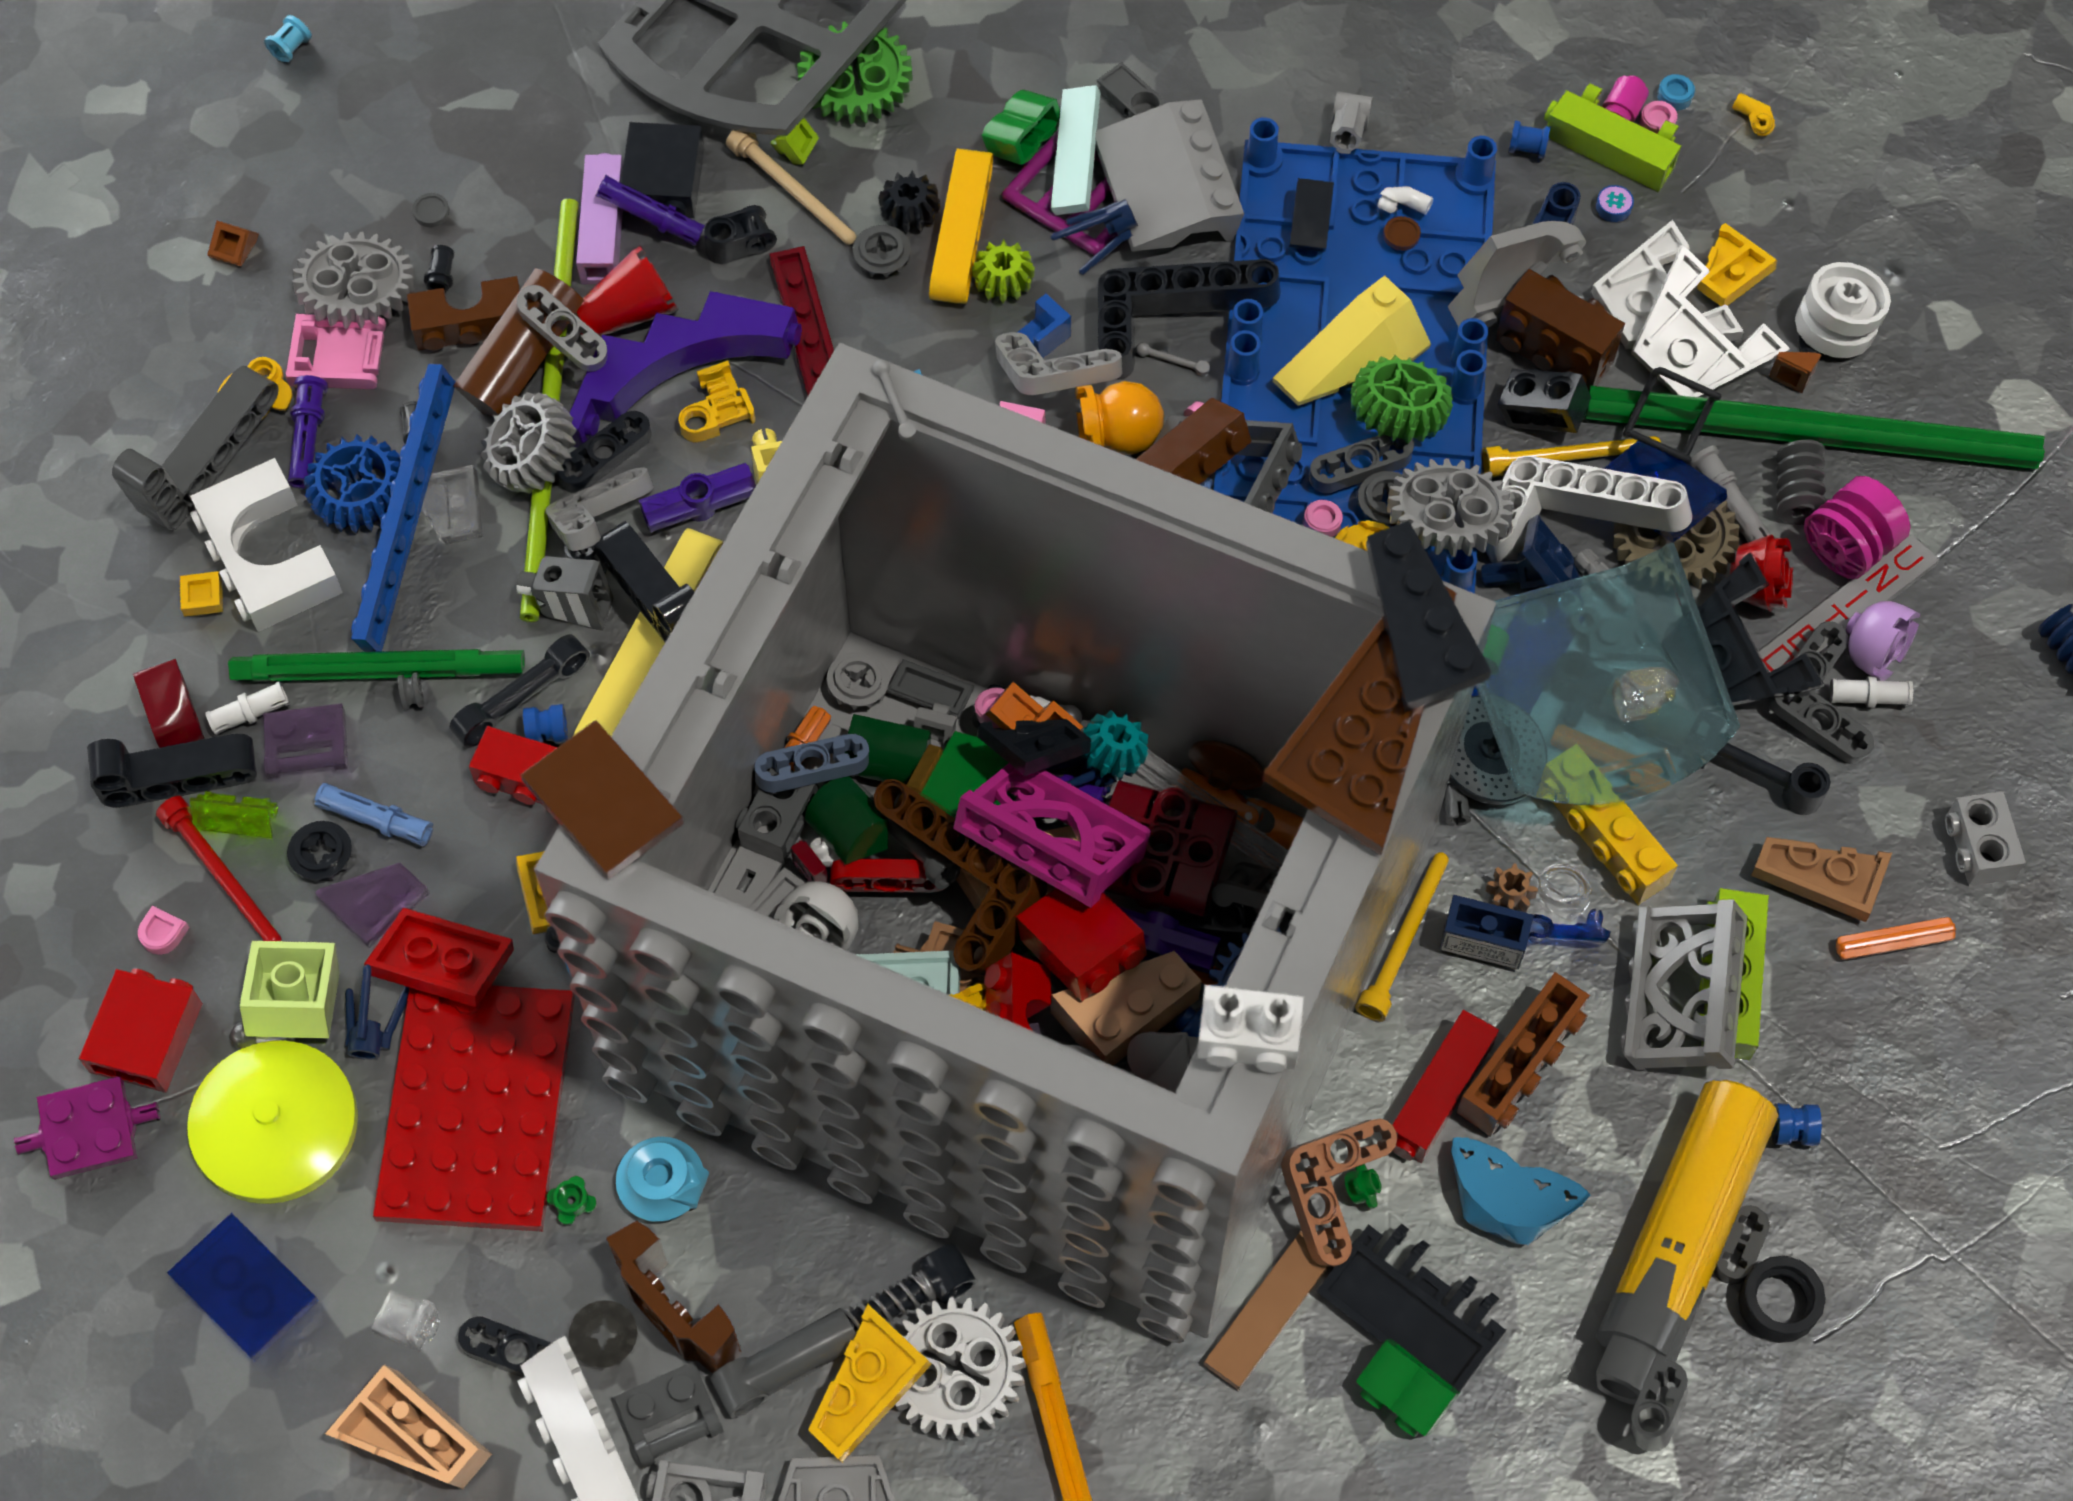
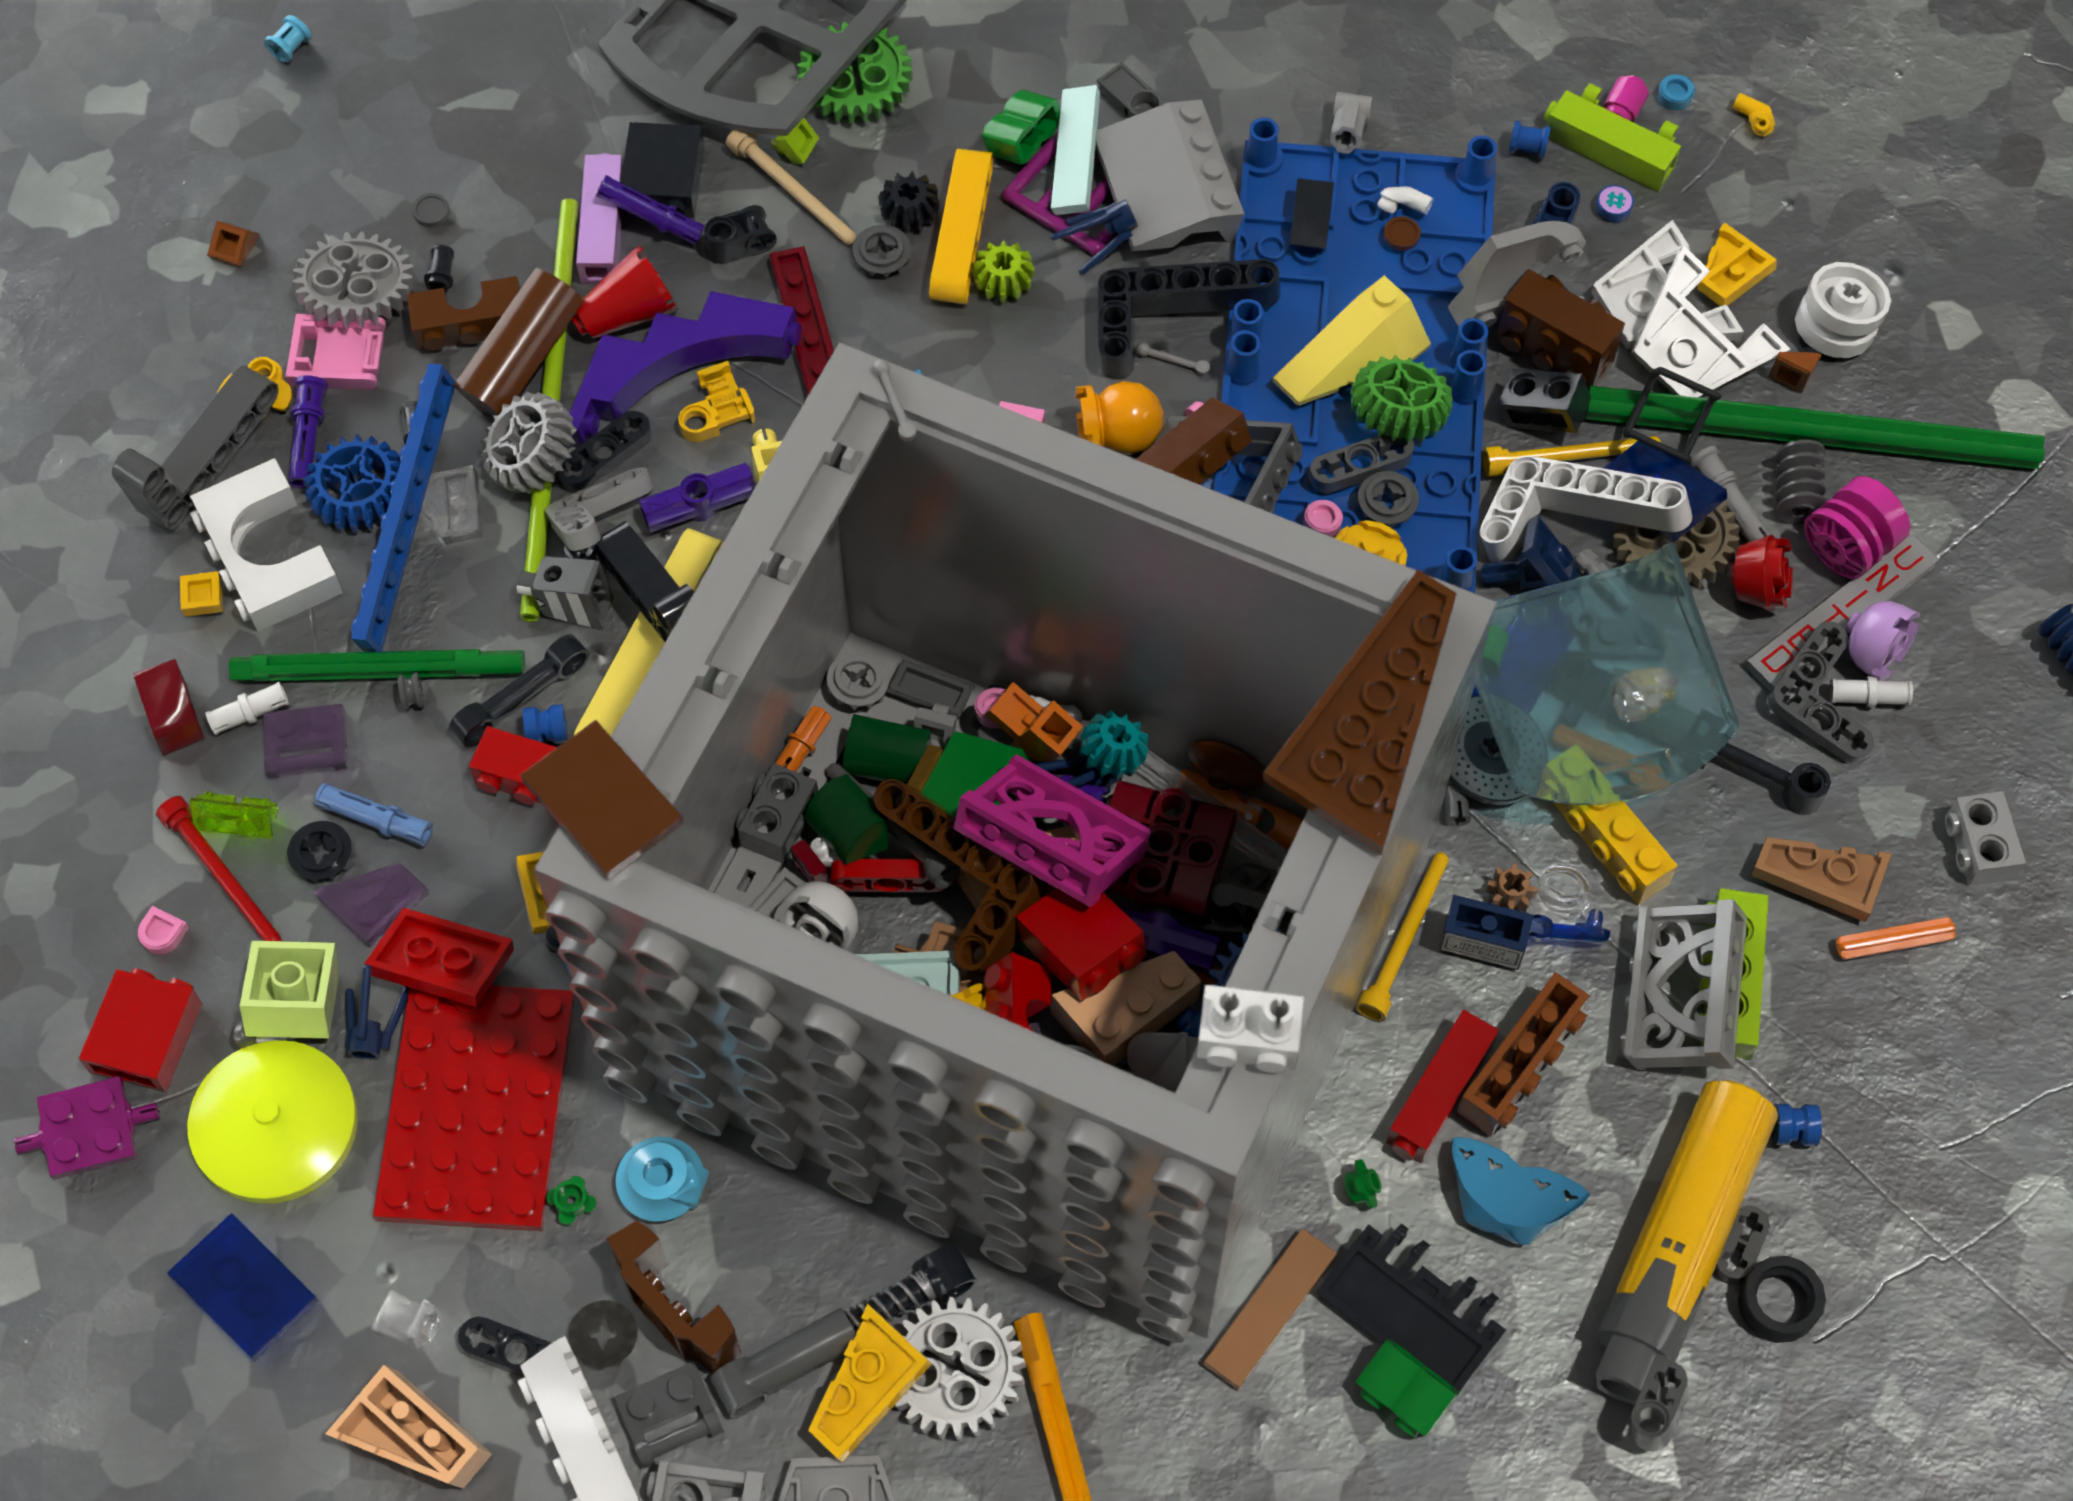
(168, 771): black beam -> none
(548, 303): light grey beam -> none
(821, 749): sand blue beam -> none
(1036, 744): black wing -> none
(1038, 376): light grey beam -> none
(1049, 327): blue panel -> none
(1320, 1170): nougat beam -> none
(1426, 631): black wing -> none
(1451, 506): light grey gear -> none
(1655, 114): bright pink tile -> none
(1735, 652): black wing -> none

